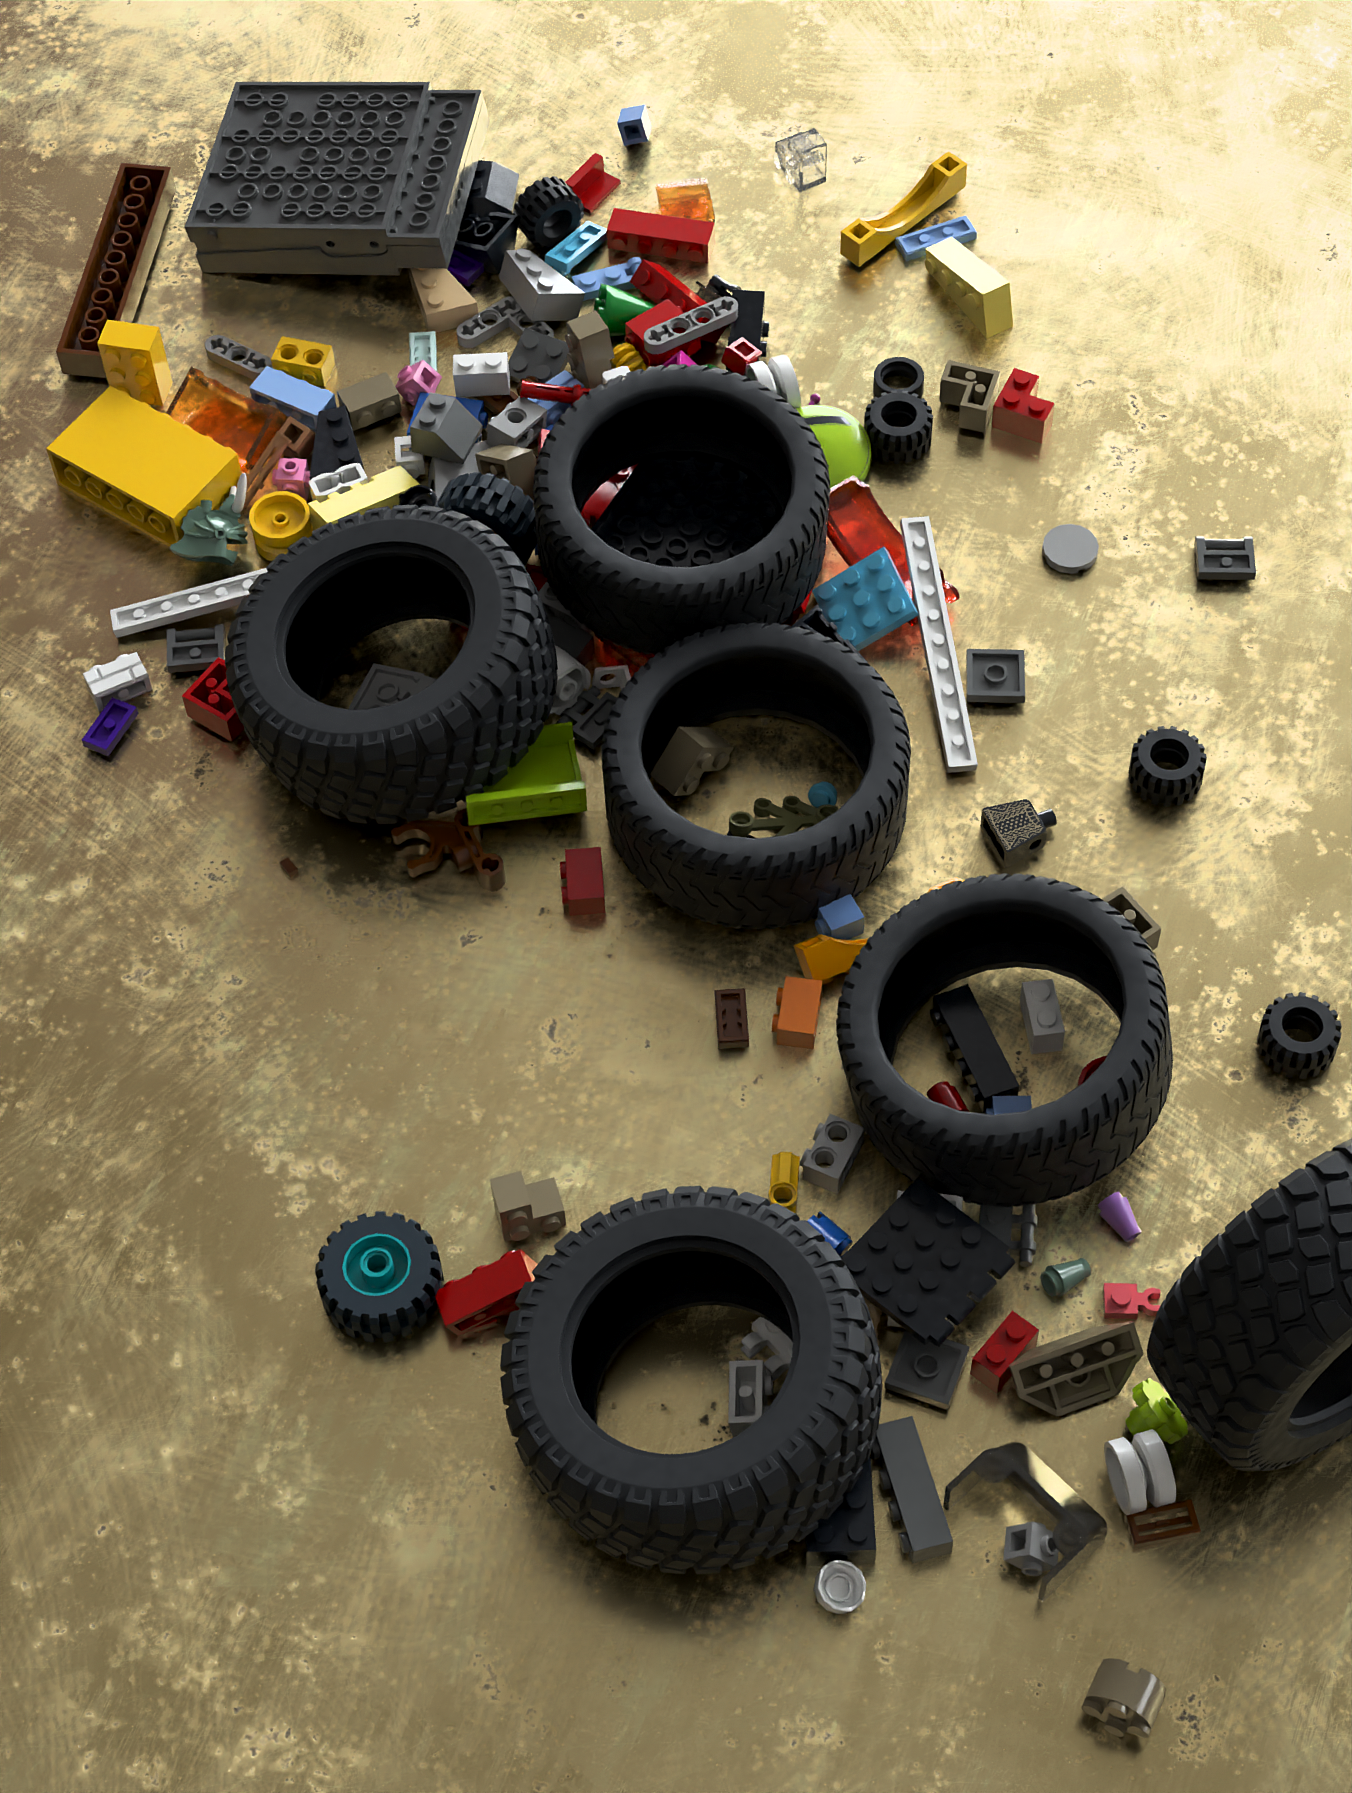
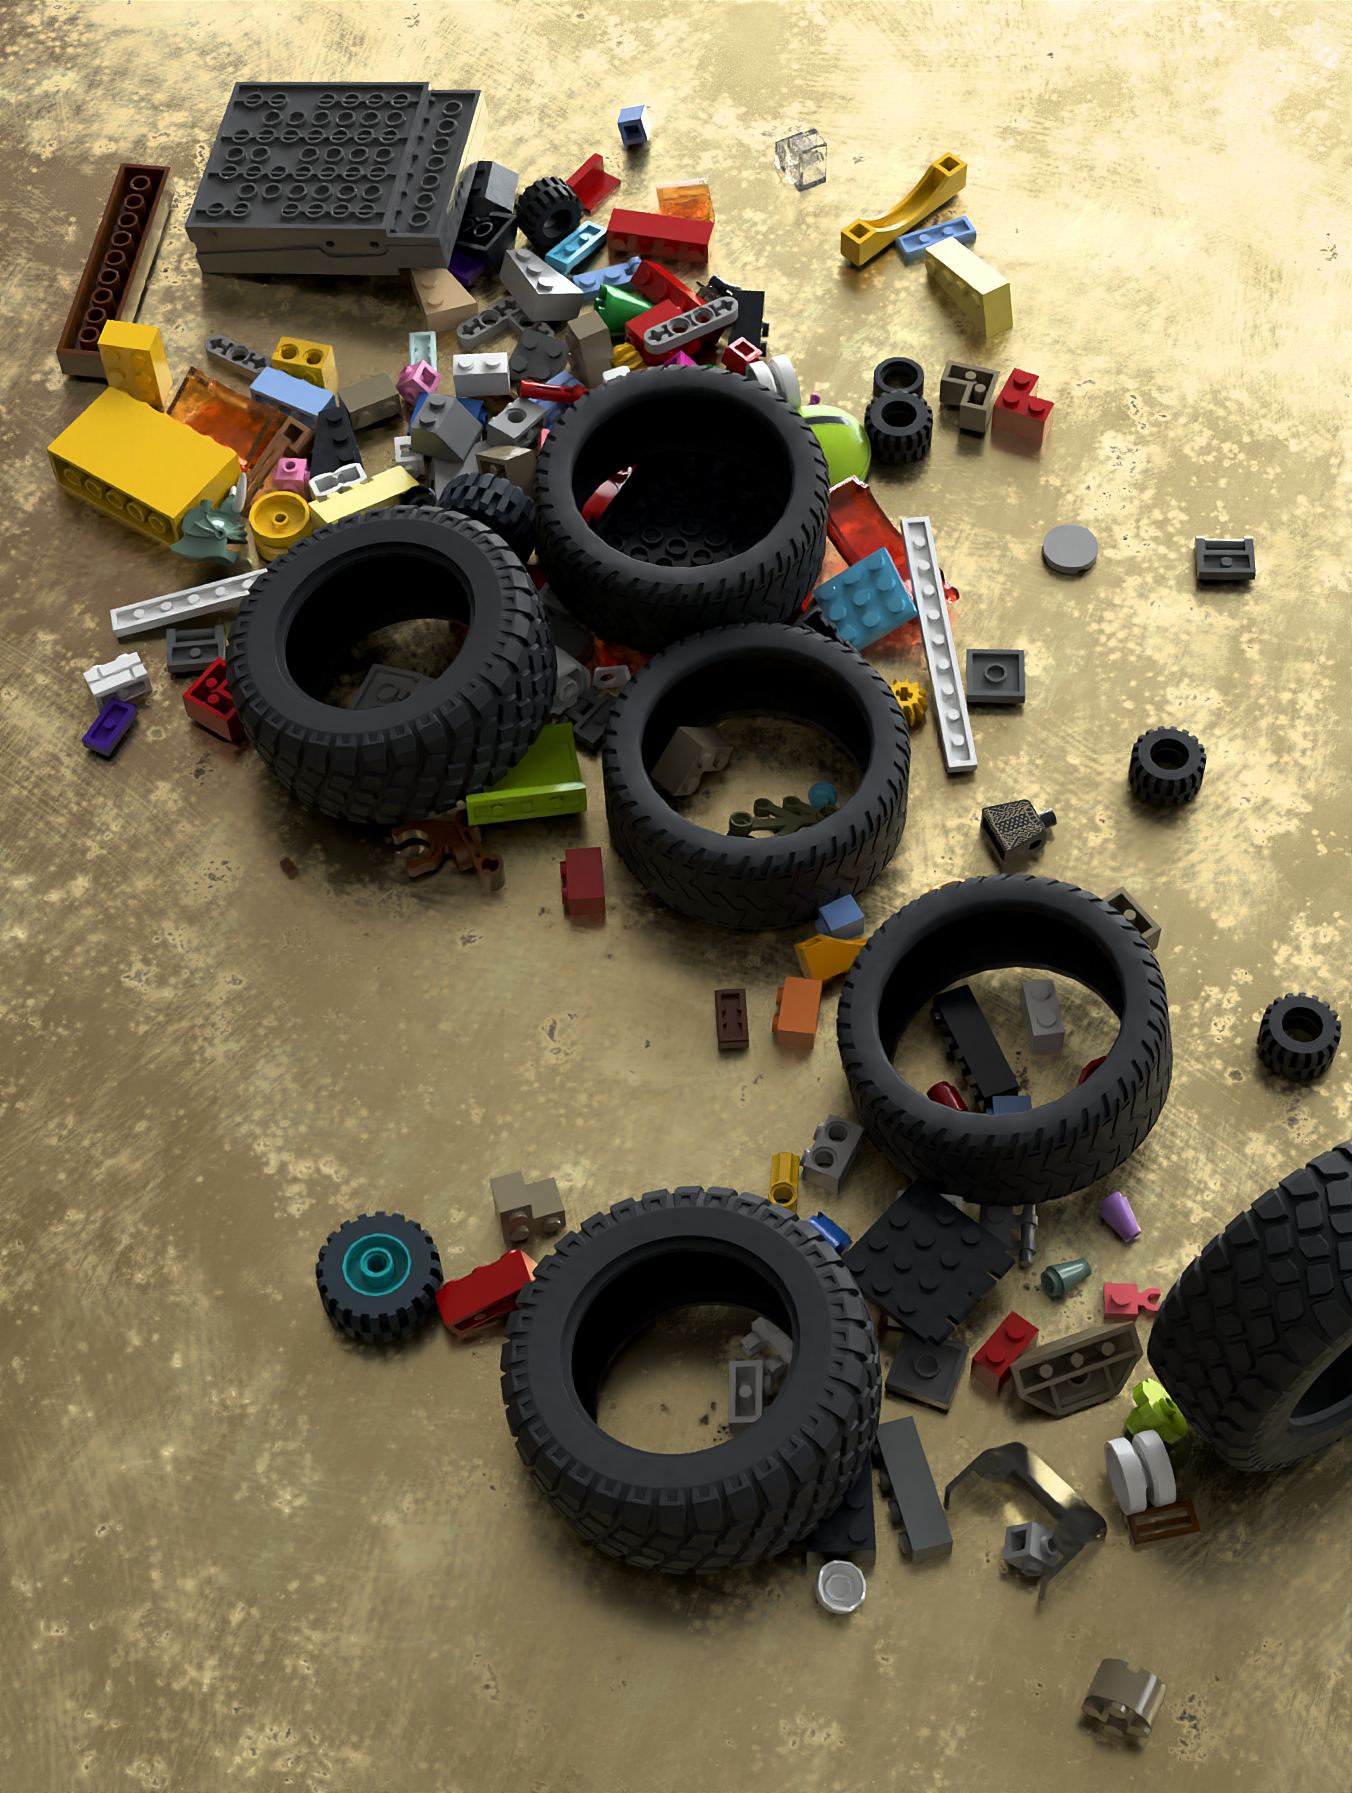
(911, 699): none -> yellow gear

